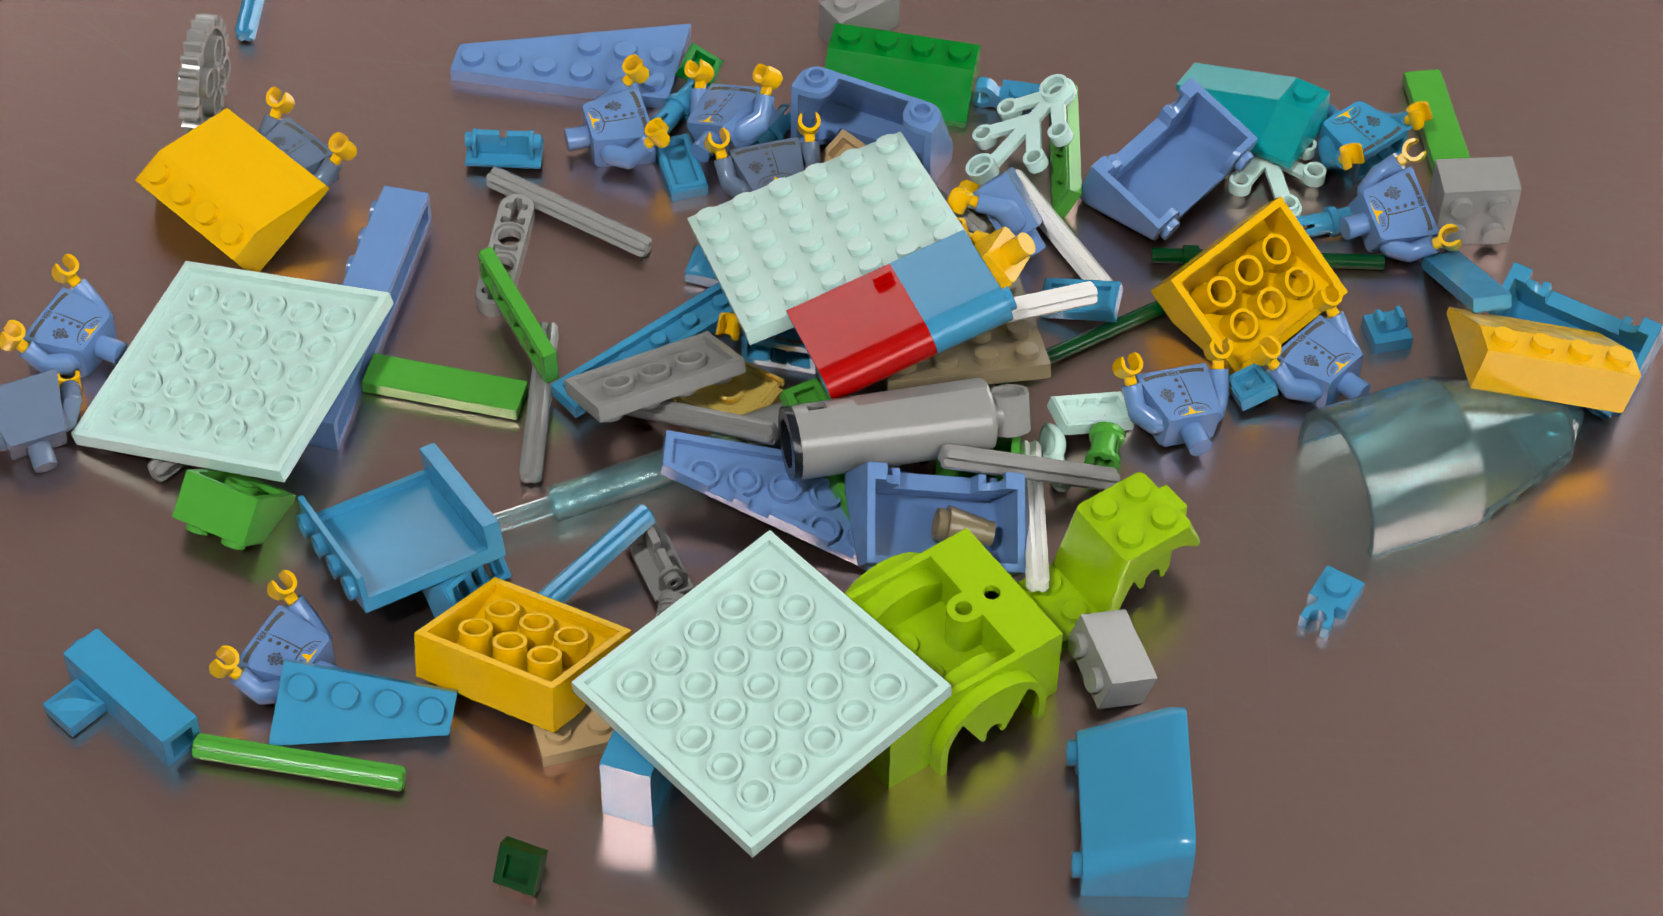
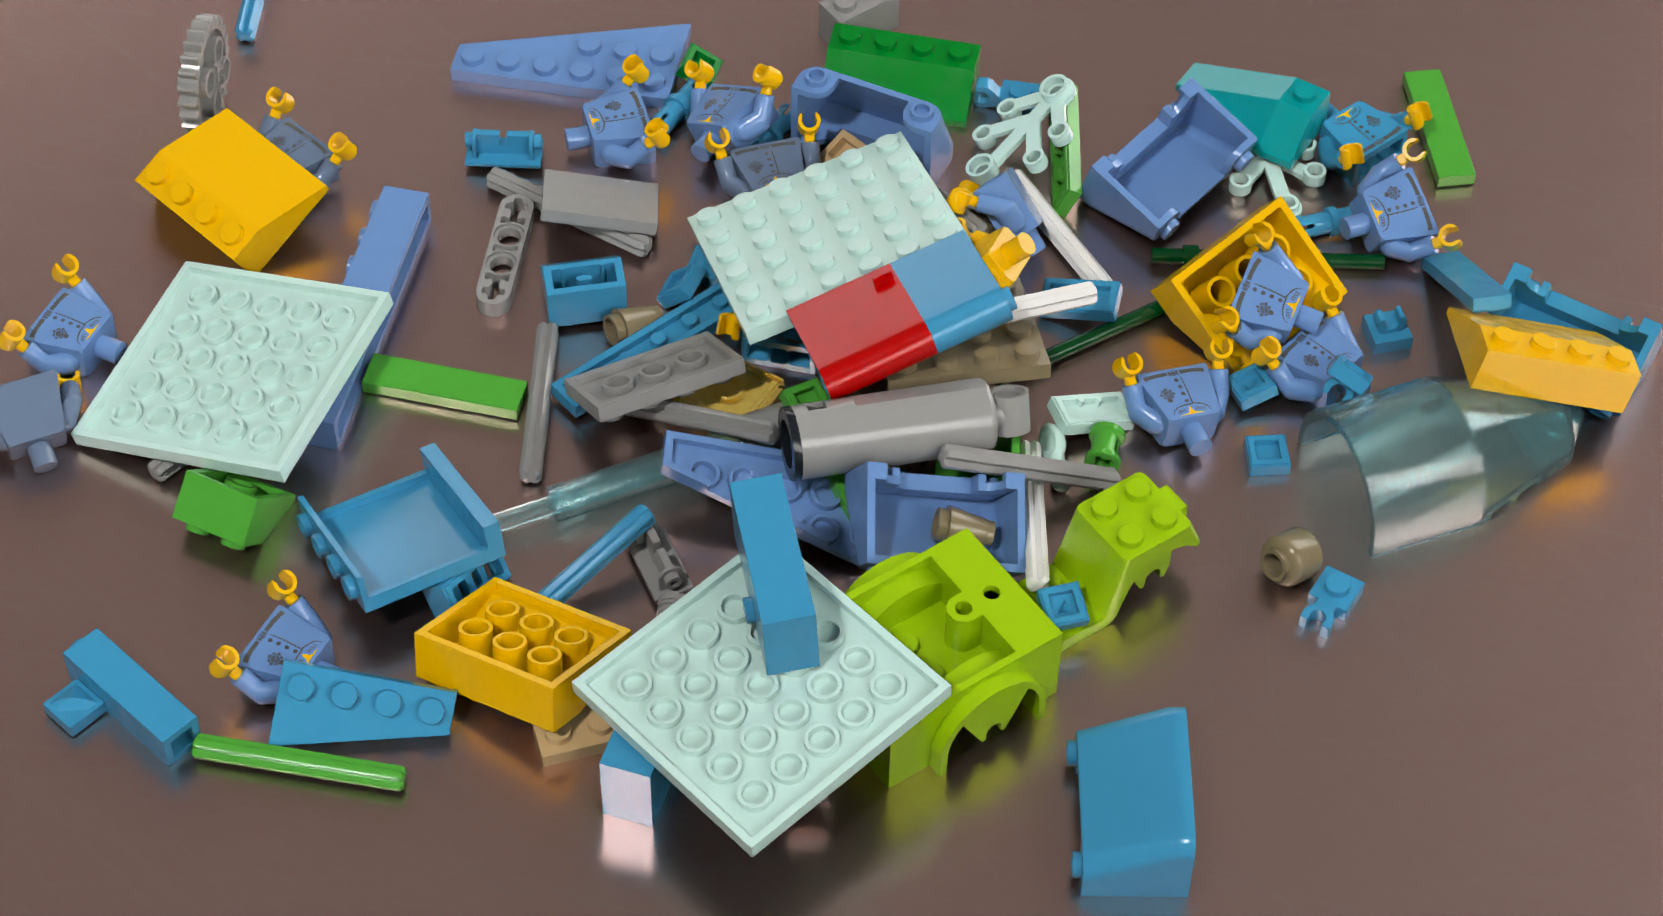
(518, 315): bright green tile -> none
(520, 866): dark green tile -> none
(583, 289): none -> dark azure slope
(600, 202): none -> light grey tile
(627, 321): none -> dark tan cone
(680, 285): none -> dark azure tile
(681, 169): dark azure tile -> none
(774, 575): none -> dark azure brick
(1064, 605): none -> dark azure tile
(1111, 659): light grey brick -> none
(1267, 297): none -> medium blue torso
(1267, 455): none -> dark azure tile
(1291, 556): none -> dark tan head
(1348, 375): none -> dark azure tile
(1476, 197): light grey brick -> none

